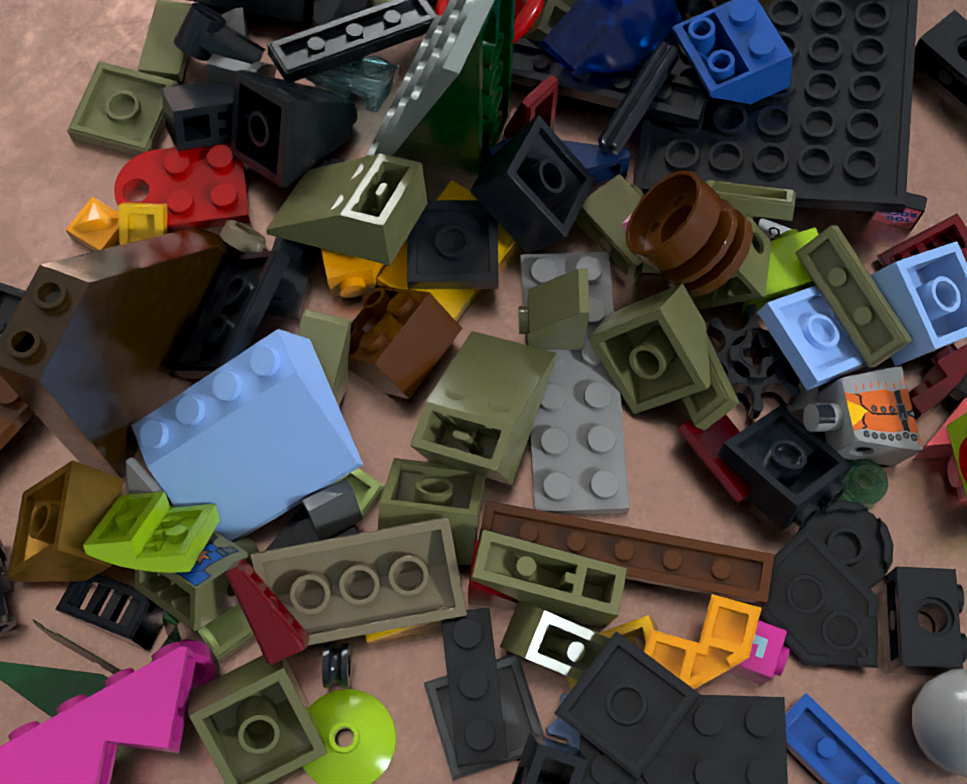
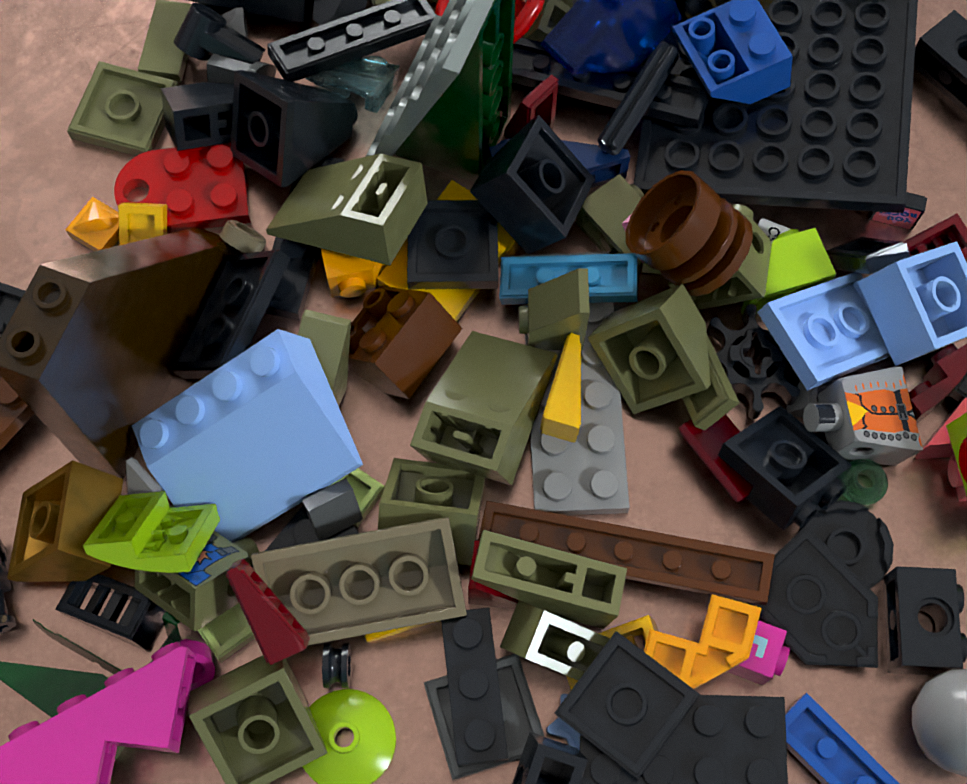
(563, 406): none -> yellow slope
(609, 275): none -> dark azure tile
(757, 200): olive tile -> none
(853, 296): olive tile -> none
(867, 254): none -> black tile

